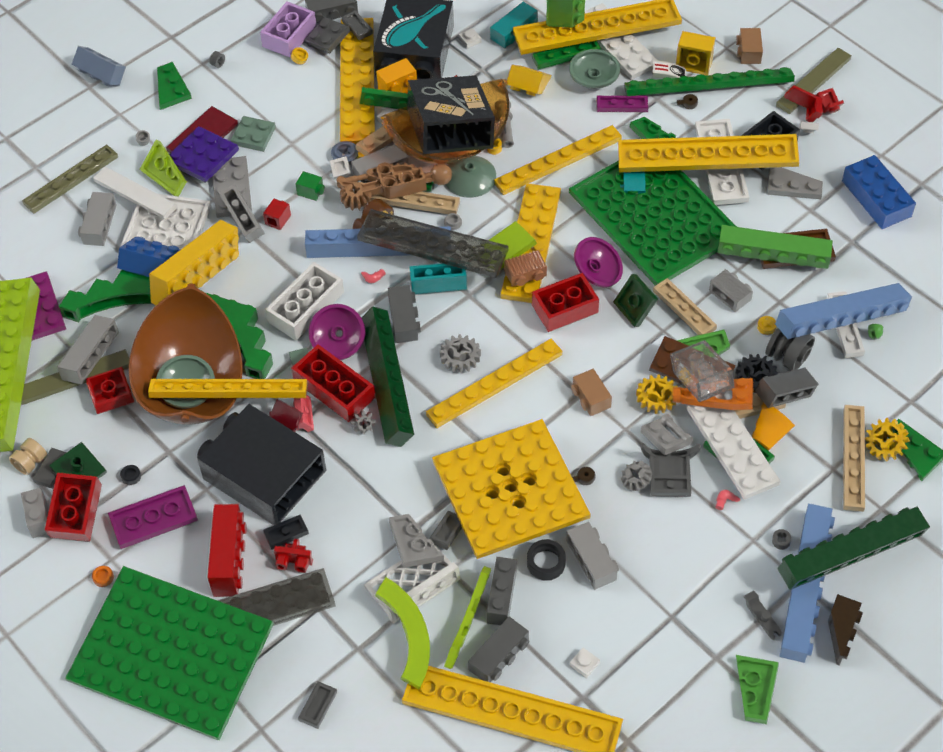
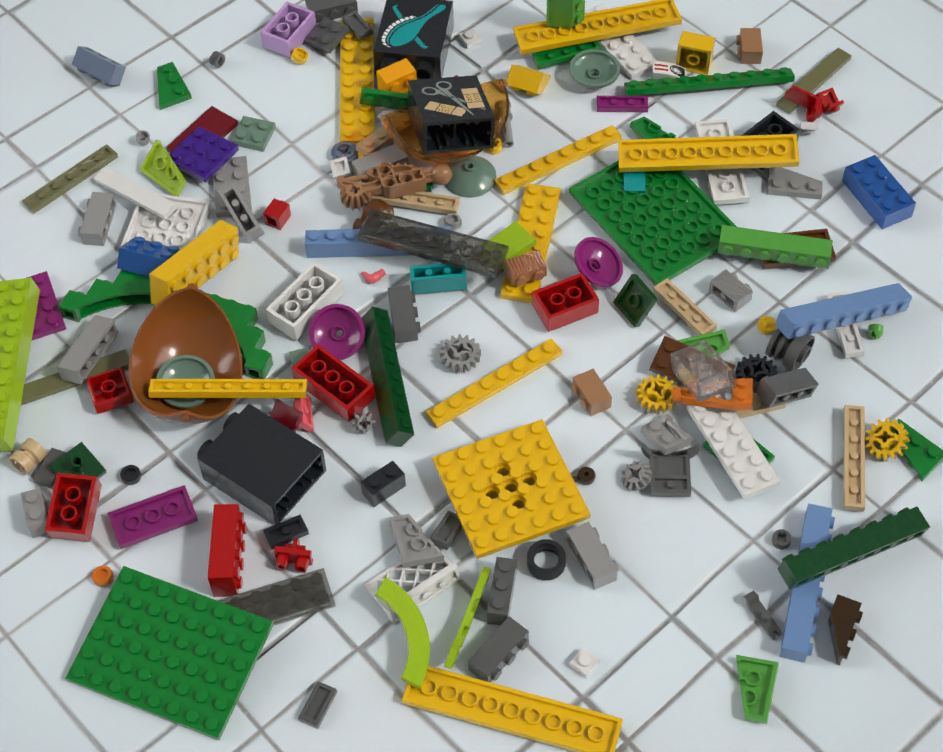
(309, 186): green brick -> none
(383, 483): none -> black brick
(502, 30): teal brick -> none
(689, 101): dark brown piece -> none
(723, 496): coral animal -> none
(771, 426): light orange slope -> none

